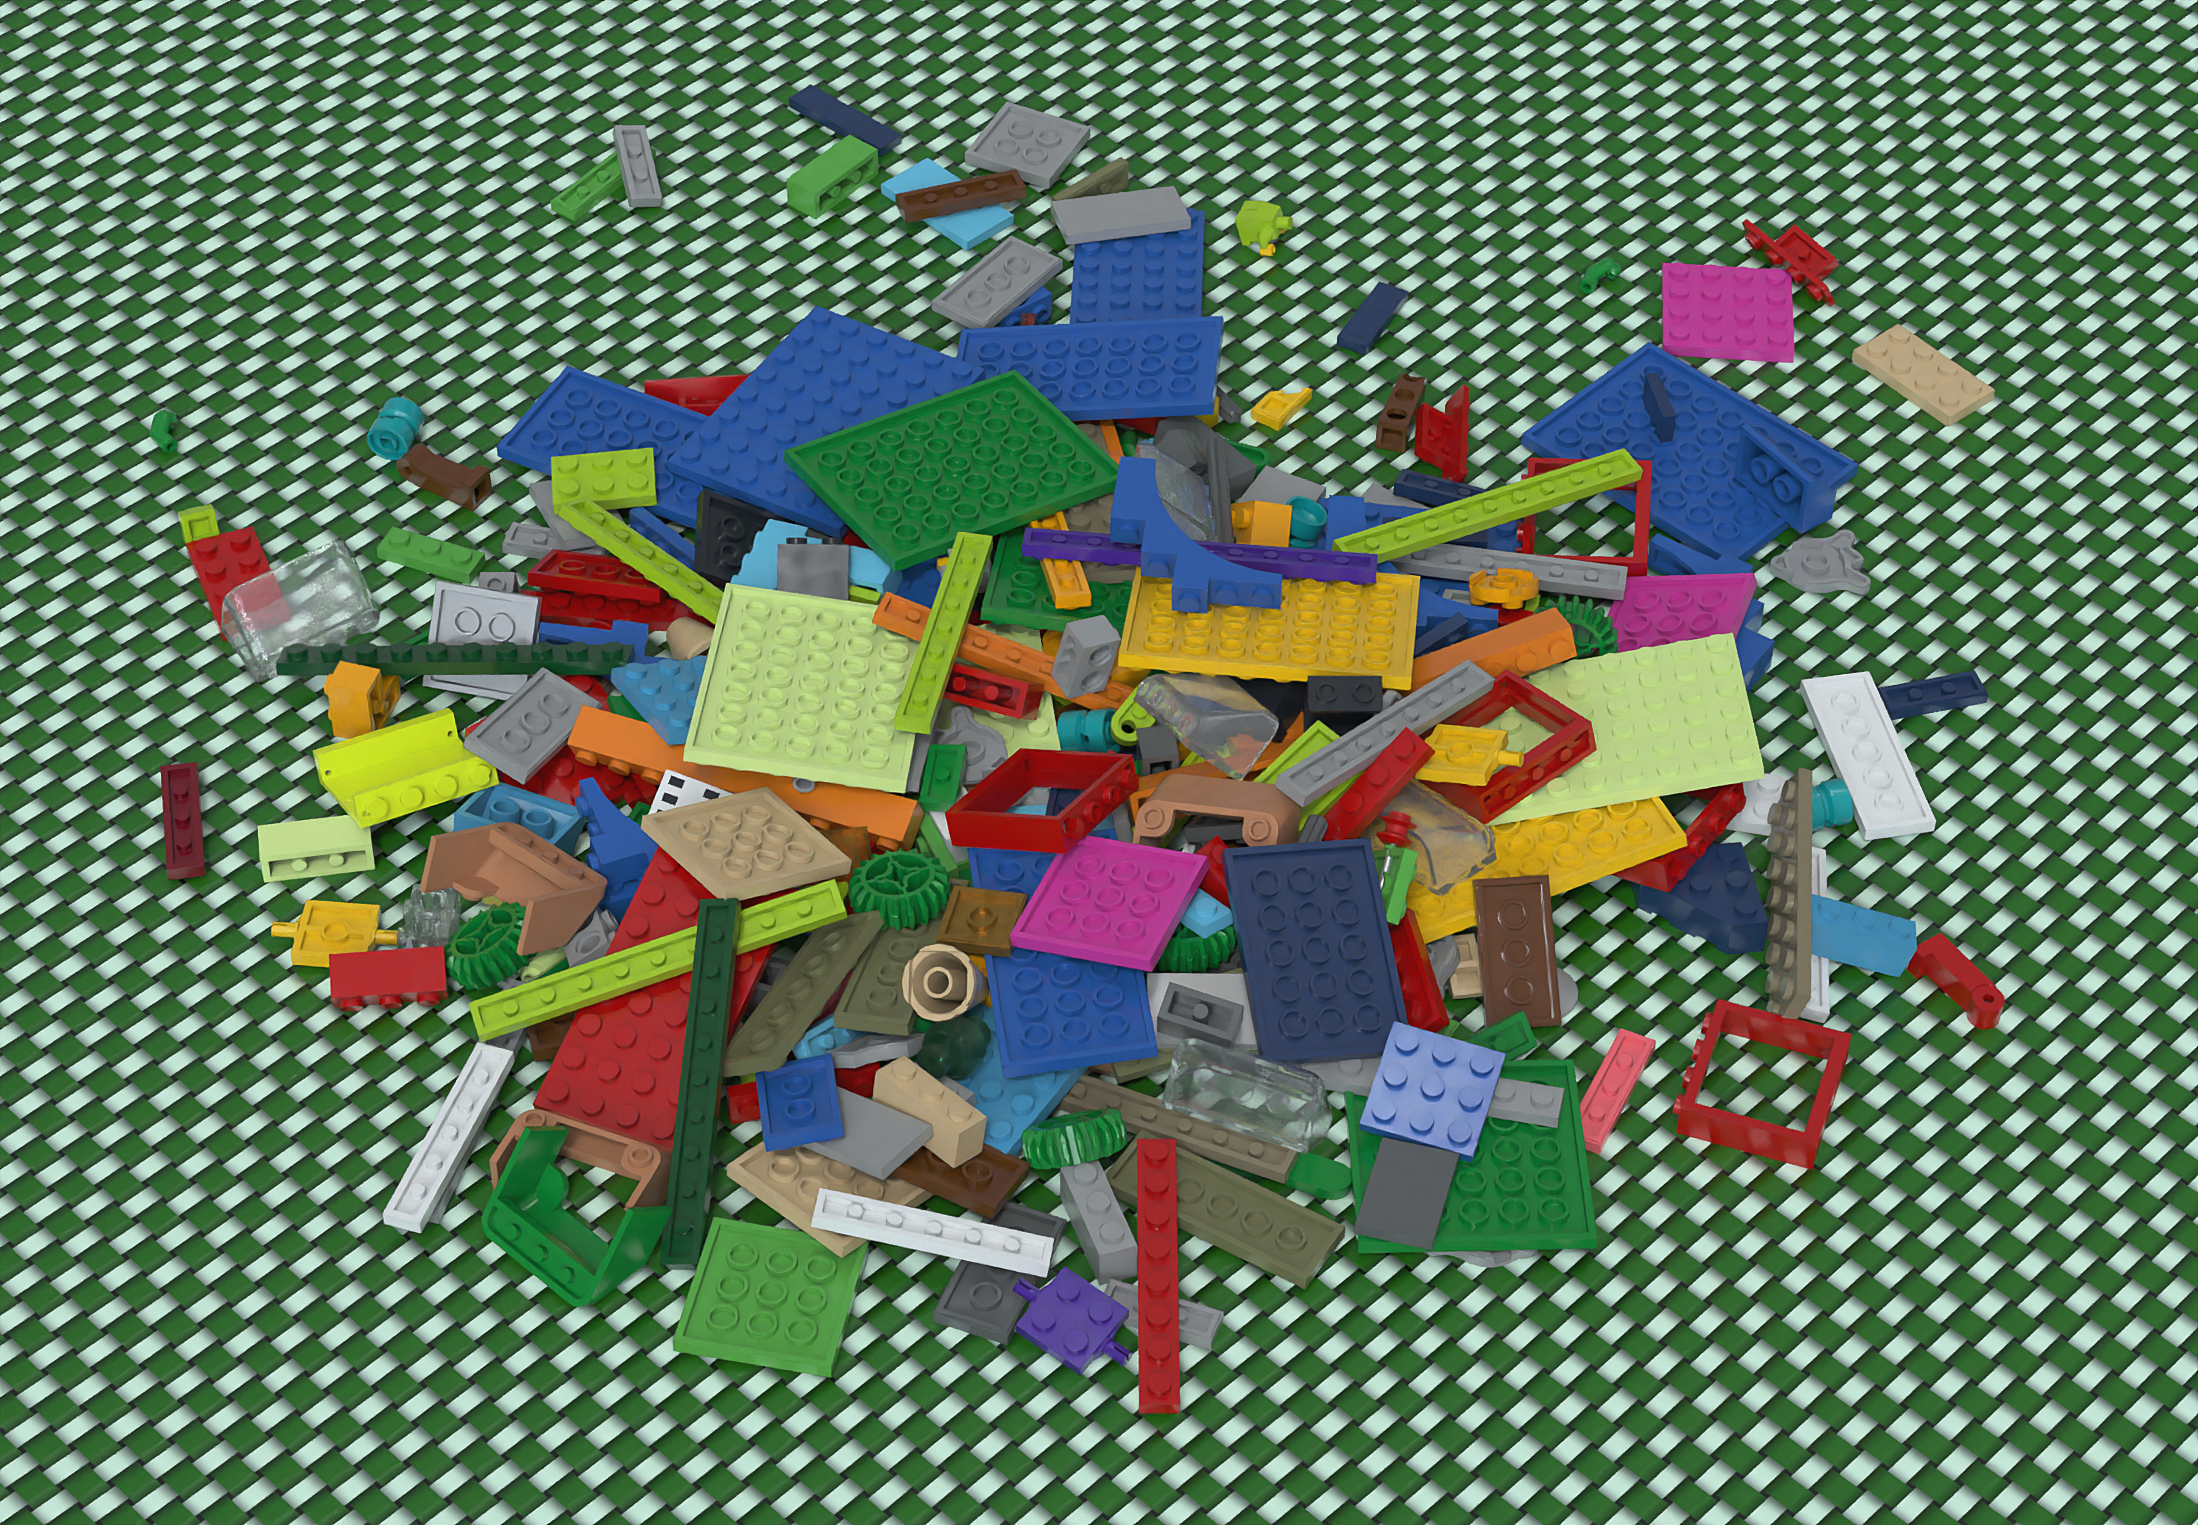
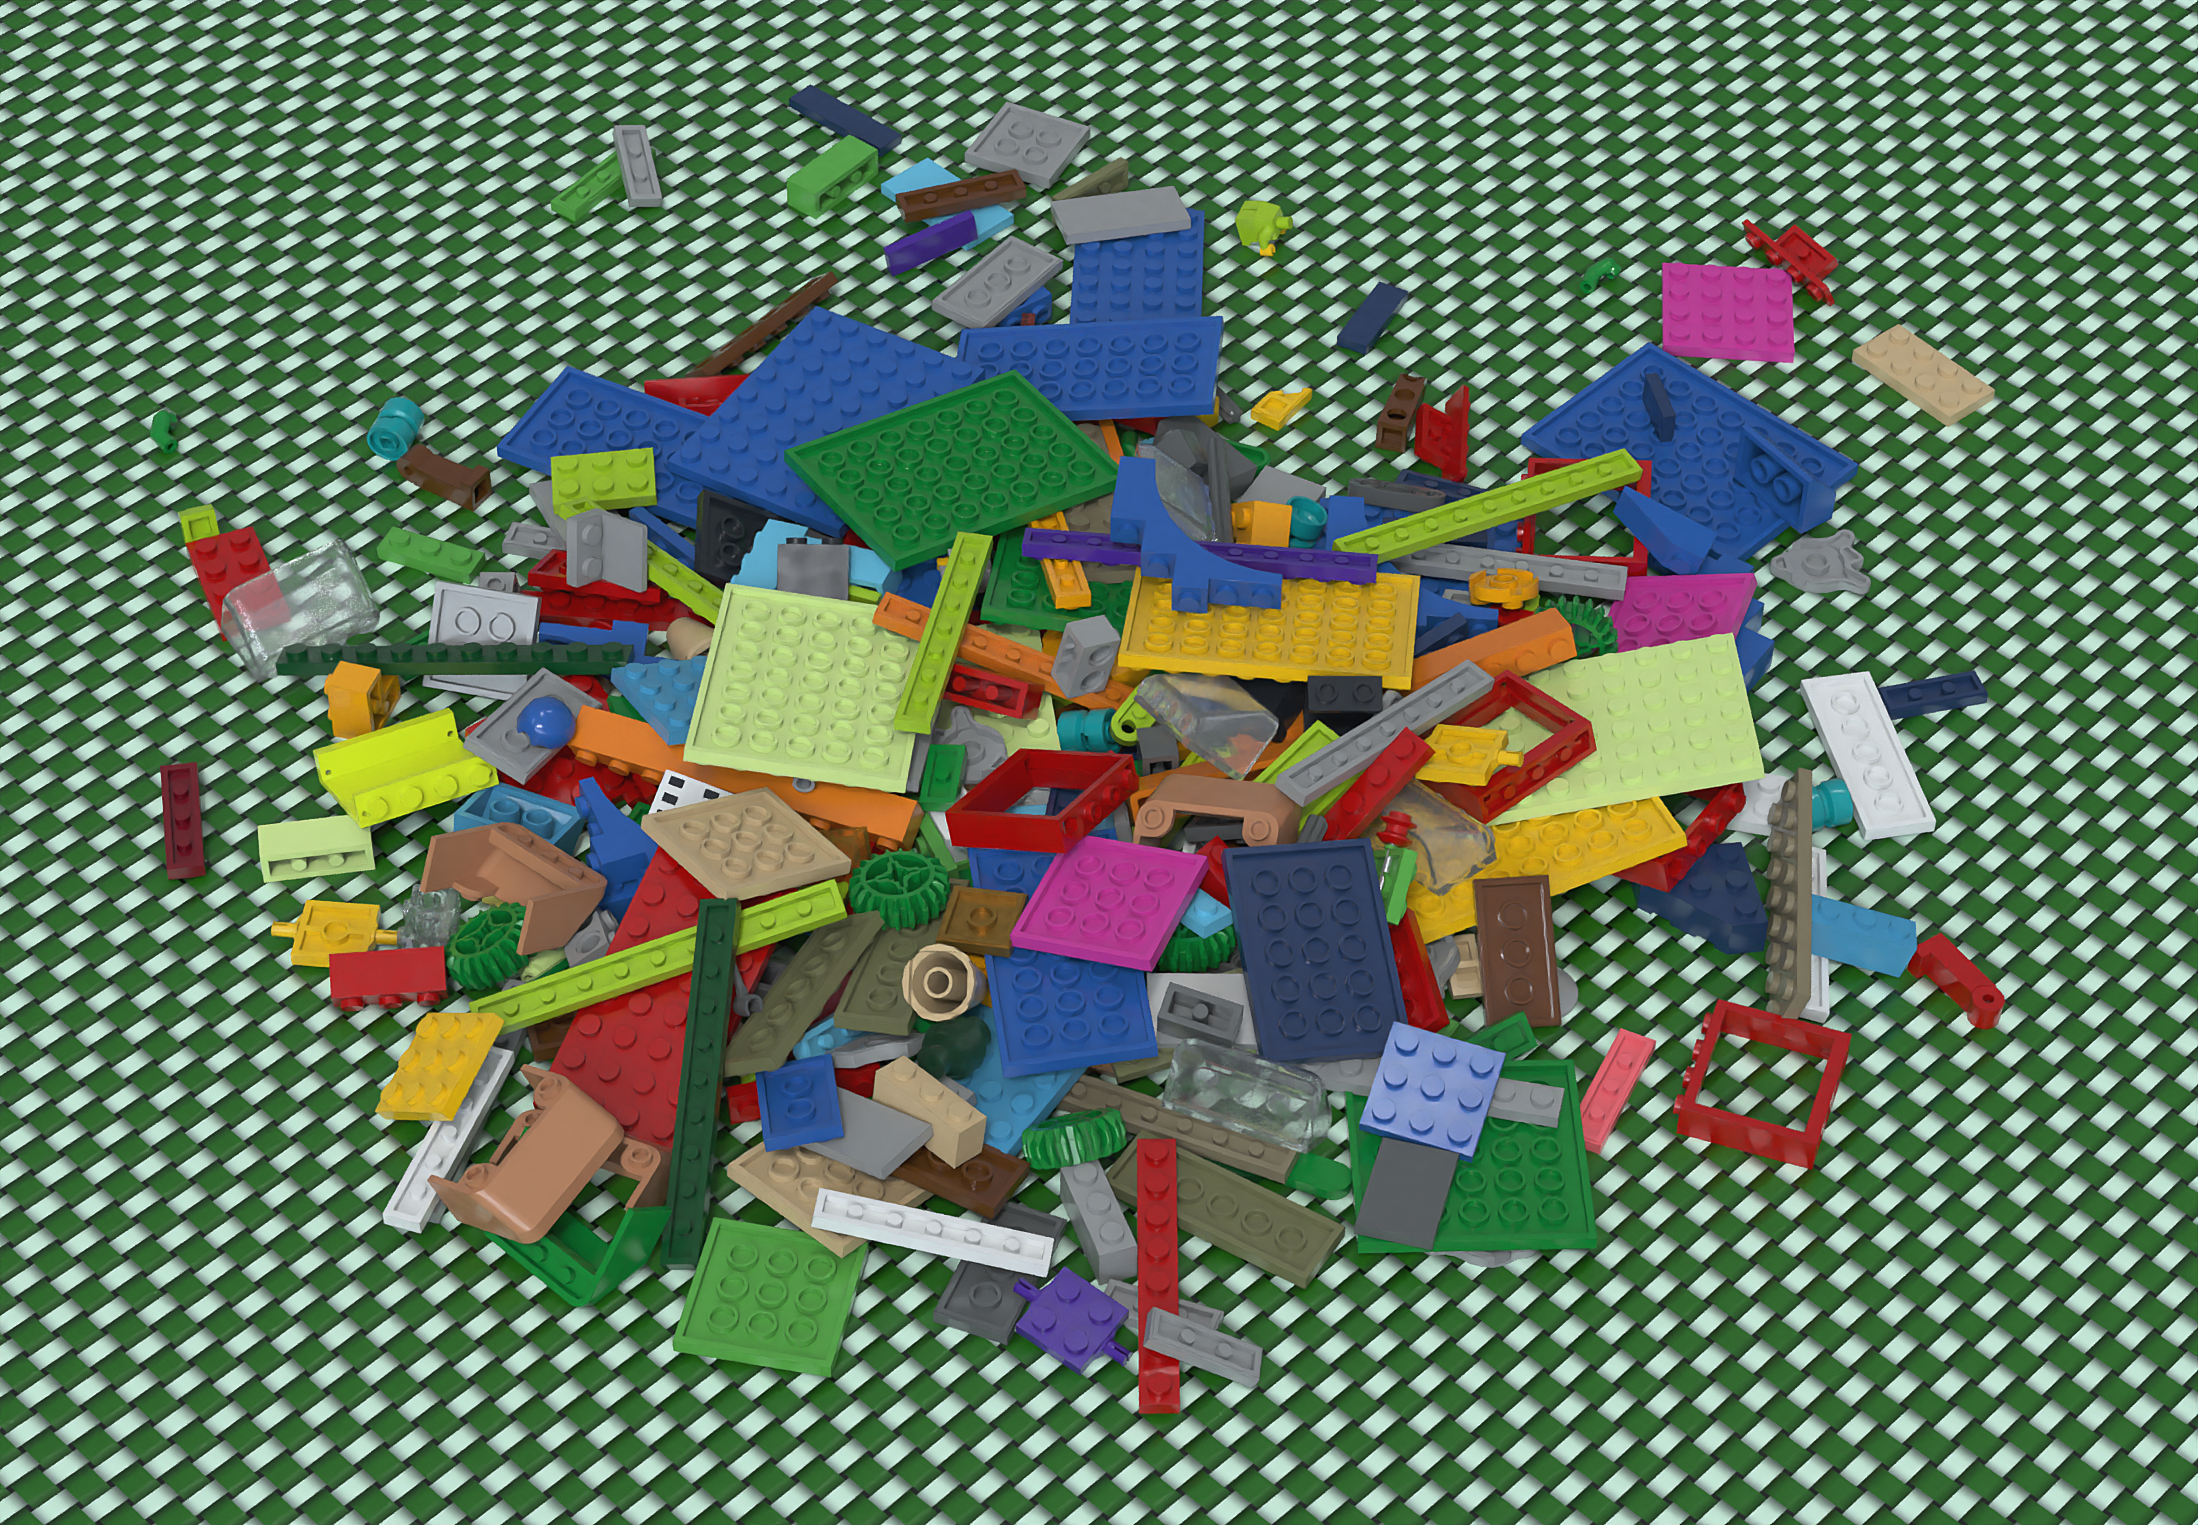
(439, 1066): none -> yellow plate
(542, 1170): none -> nougat windscreen
(547, 722): none -> blue hair
(607, 549): none -> light grey bracket
(743, 999): none -> dark grey hand
(771, 323): none -> reddish brown plate
(930, 243): none -> dark purple tile
(1203, 1347): none -> light grey tile
(1396, 495): none -> dark grey beam
(1666, 534): none -> blue slope

